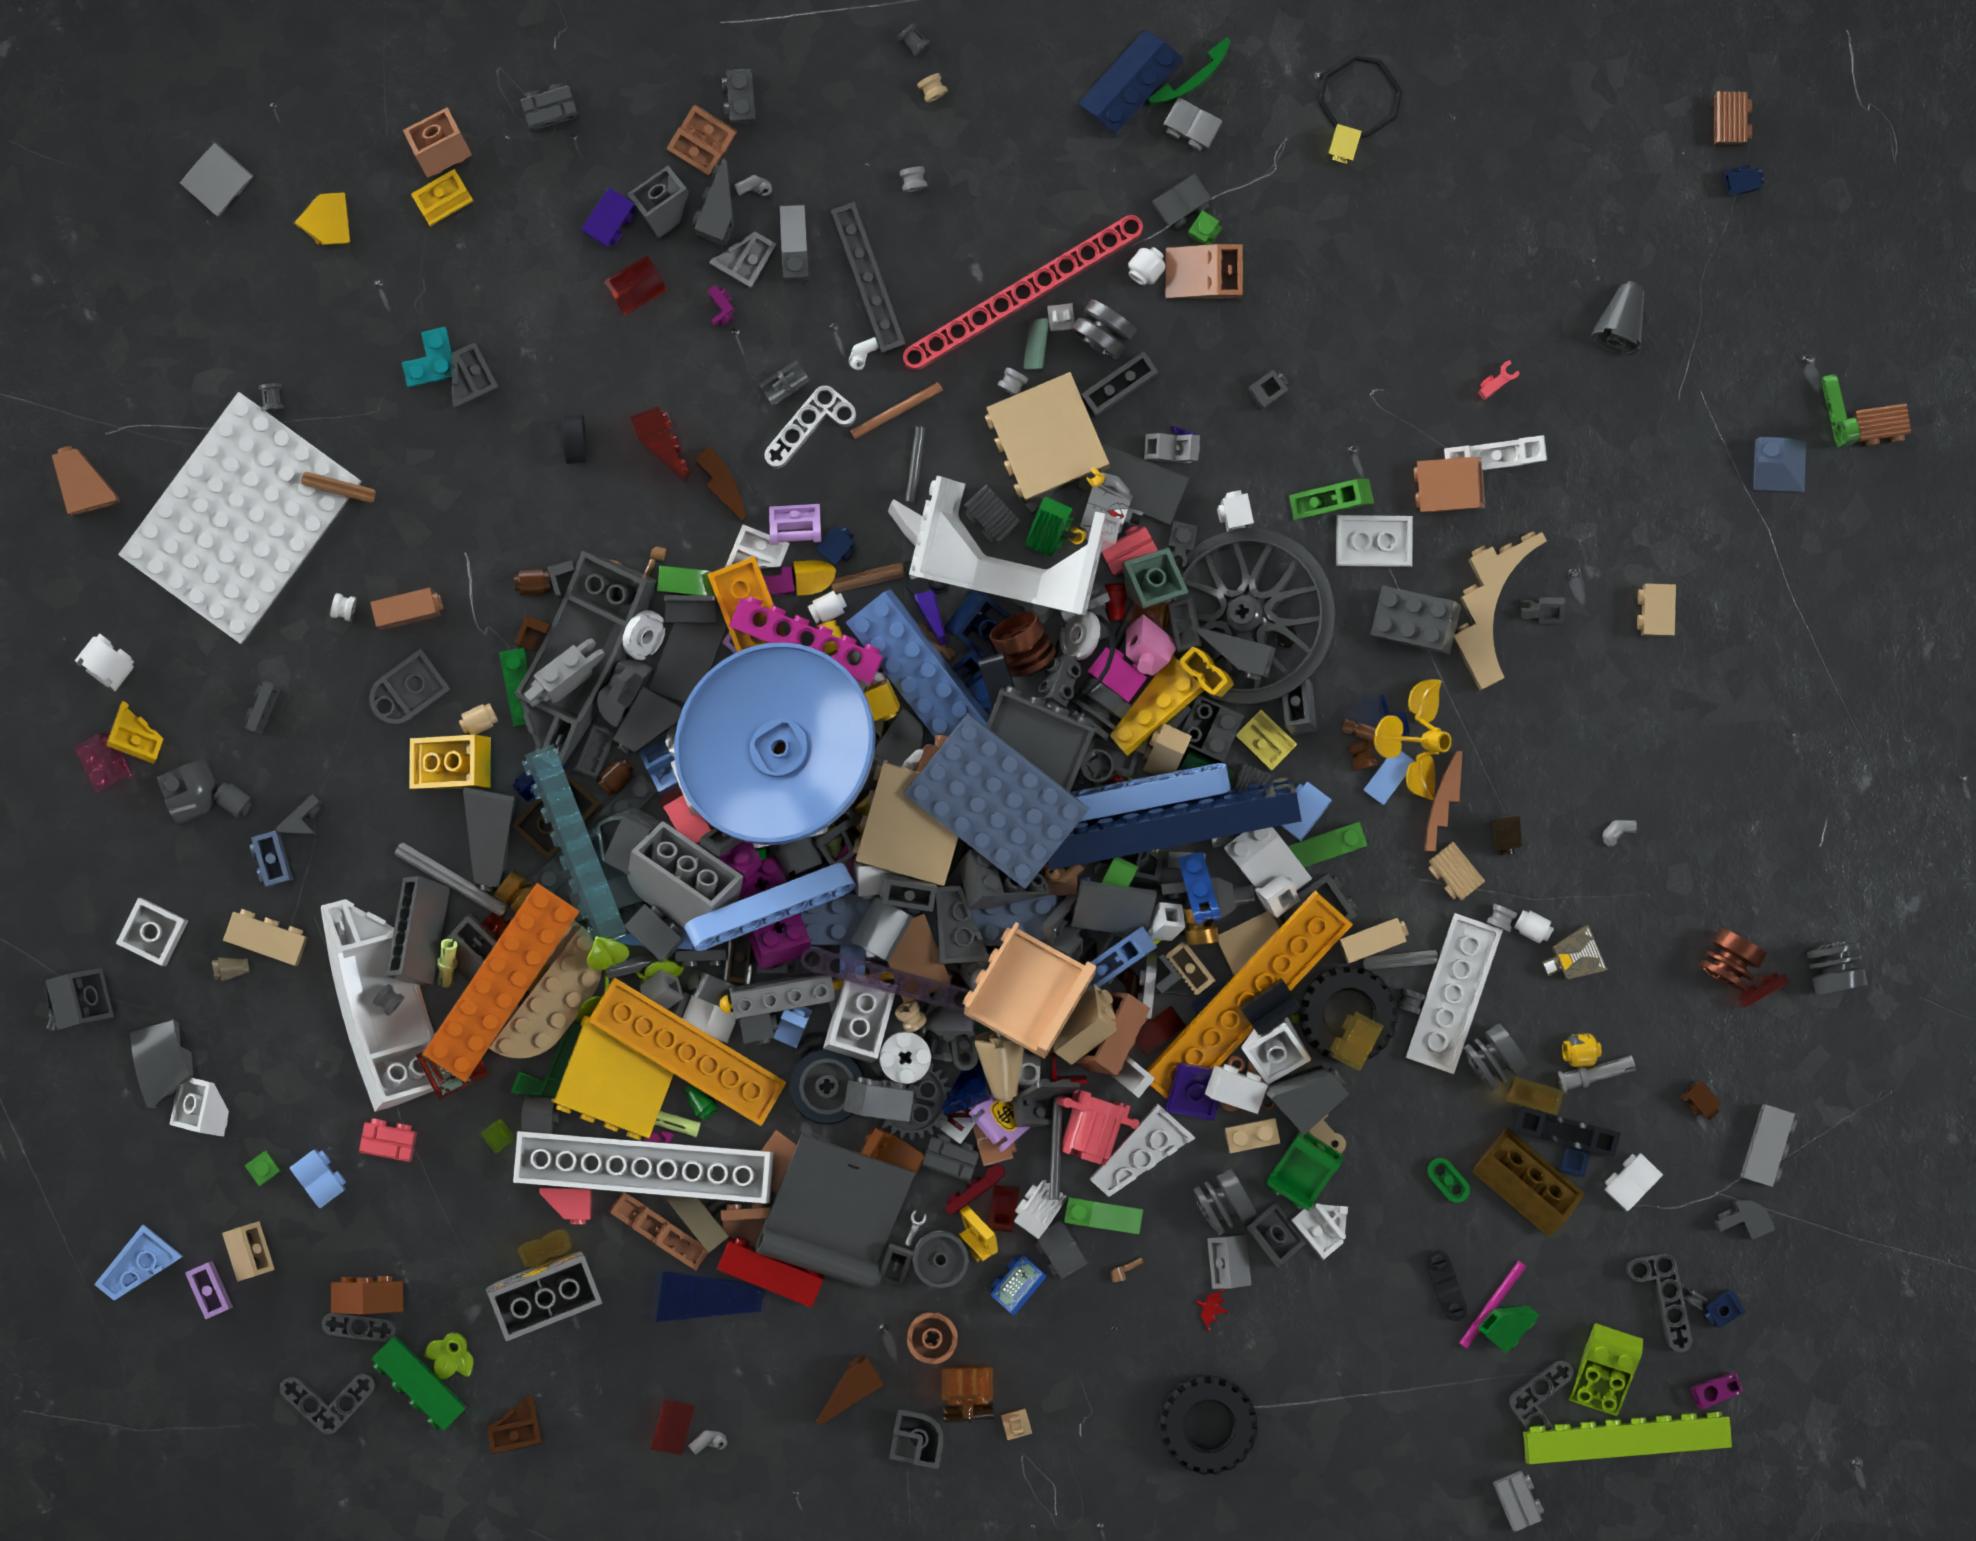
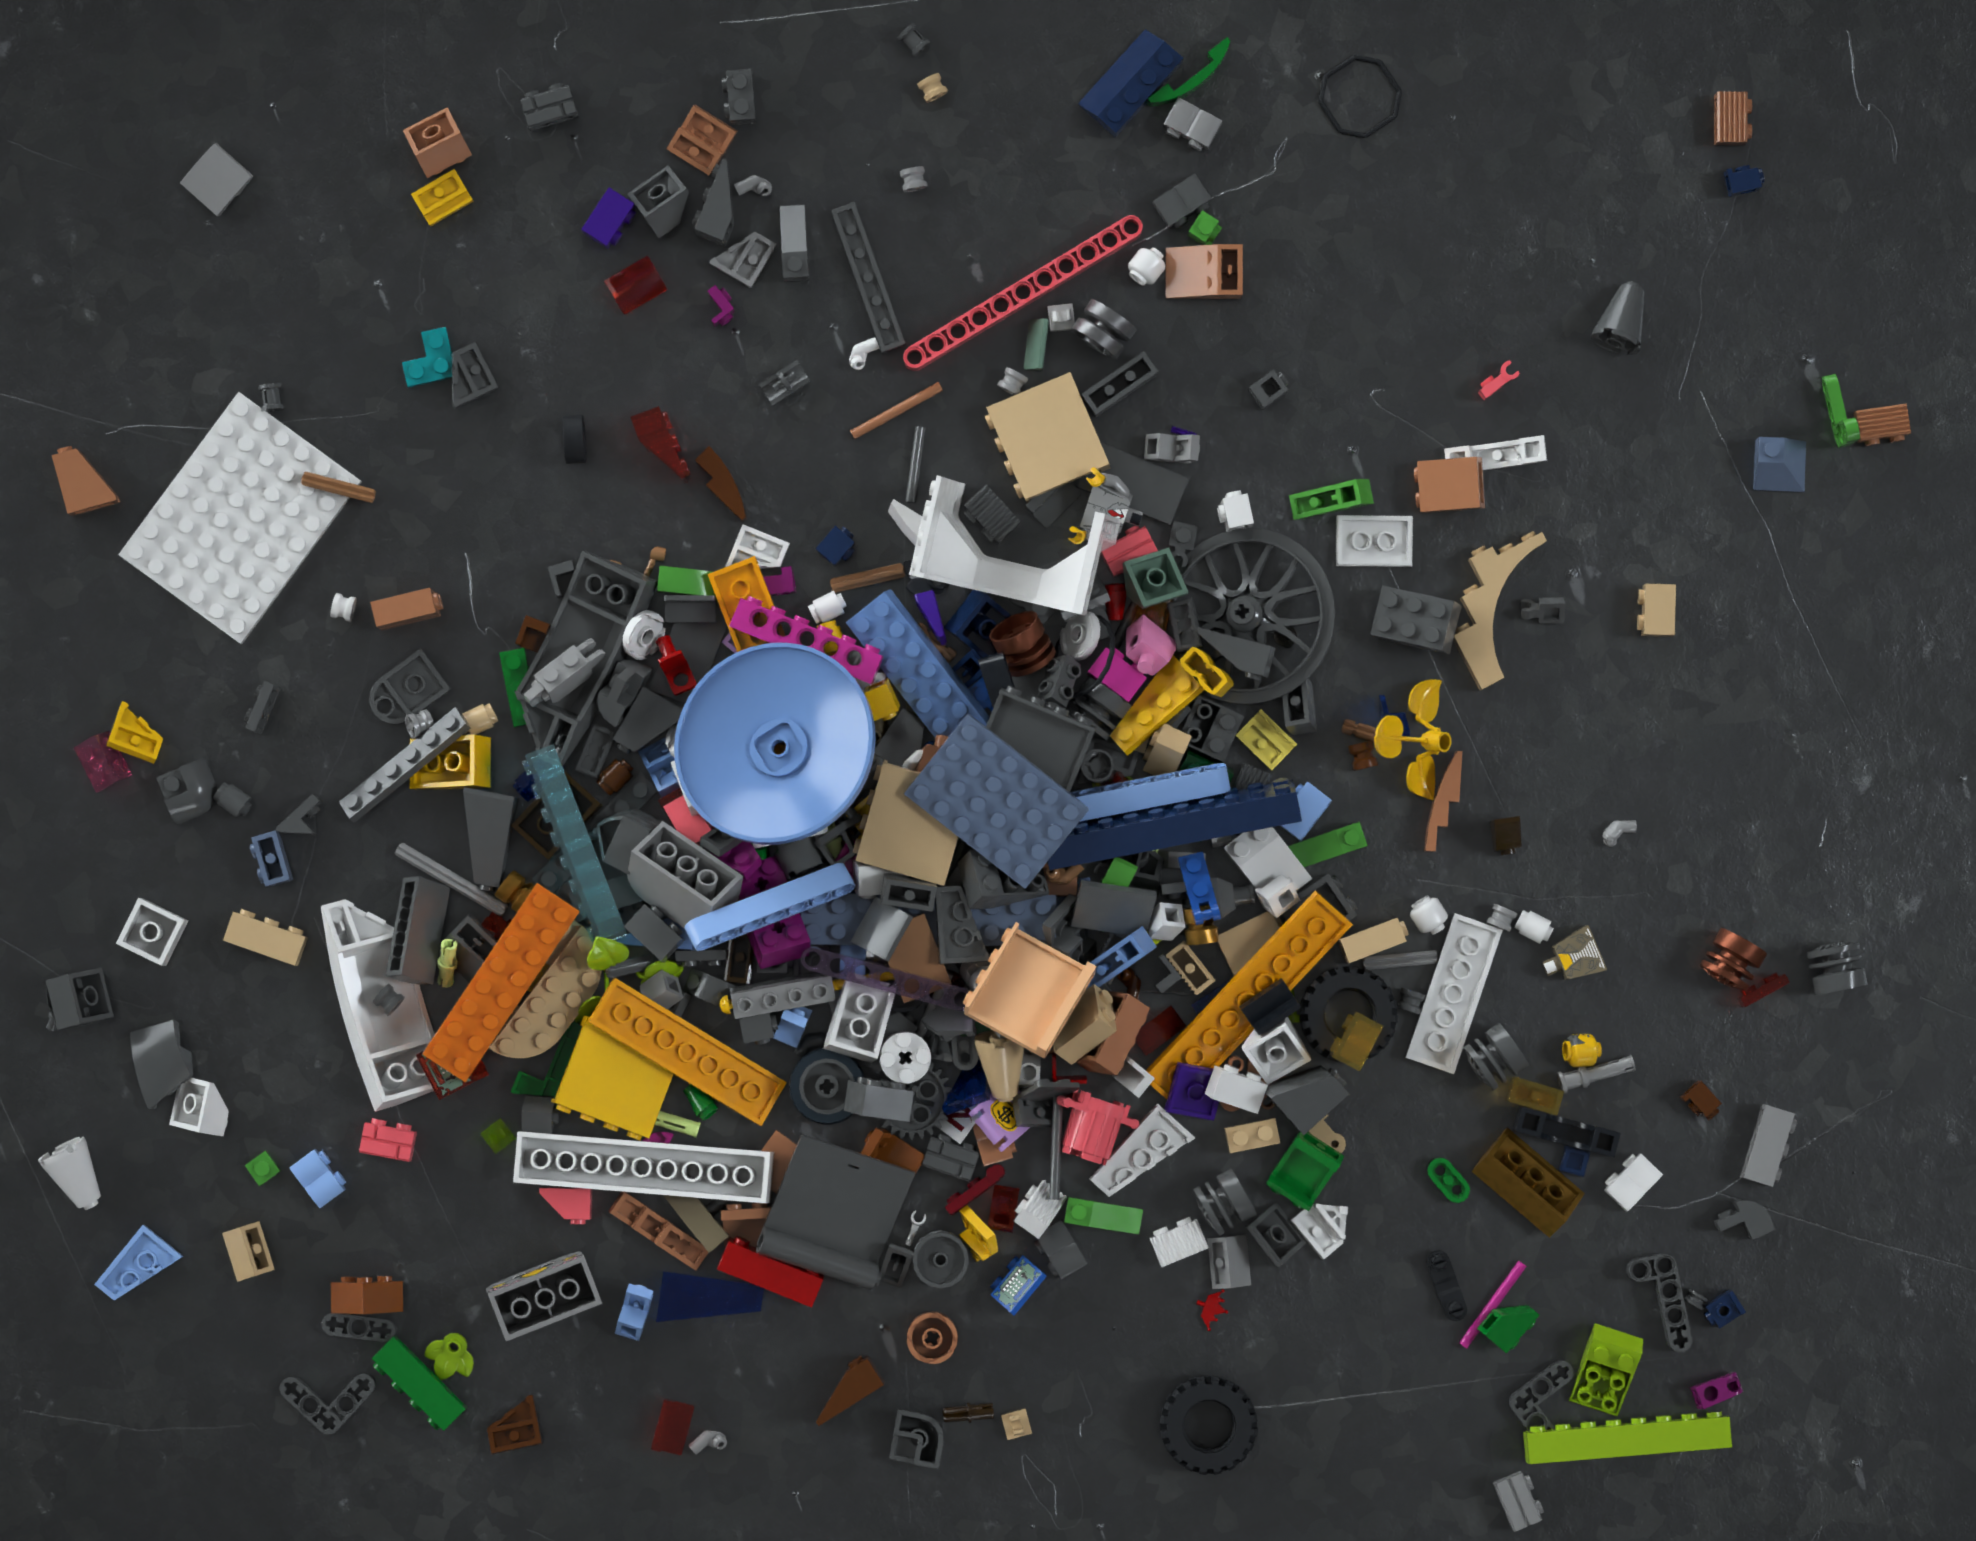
(73, 1172): none -> white cone
(104, 662): white brick -> none
(209, 1290): lavender brick -> none
(229, 968): dark tan cone -> none
(326, 219): yellow slope -> none
(404, 764): none -> plate
(418, 723): none -> light grey wheel
(532, 582): reddish brown brick -> none
(551, 1245): clear yellow brick -> none
(634, 1311): none -> light blue brick
(673, 664): none -> red bracket
(710, 1019): white brick -> none
(794, 518): lavender plate -> none
(805, 430): white beam -> none
(813, 576): yellow brick -> none
(911, 1017): tan wheel -> none
(967, 1386): clear orange brick -> none
(1048, 527): green brick -> none
(1118, 1273): medium nougat hand -> none
(1148, 979): white wing -> none
(1178, 1242): none -> white brick
(1344, 143): light yellow brick -> none
(1388, 777): light blue slope -> none
(1428, 915): none -> white head
(1455, 871): tan brick -> none

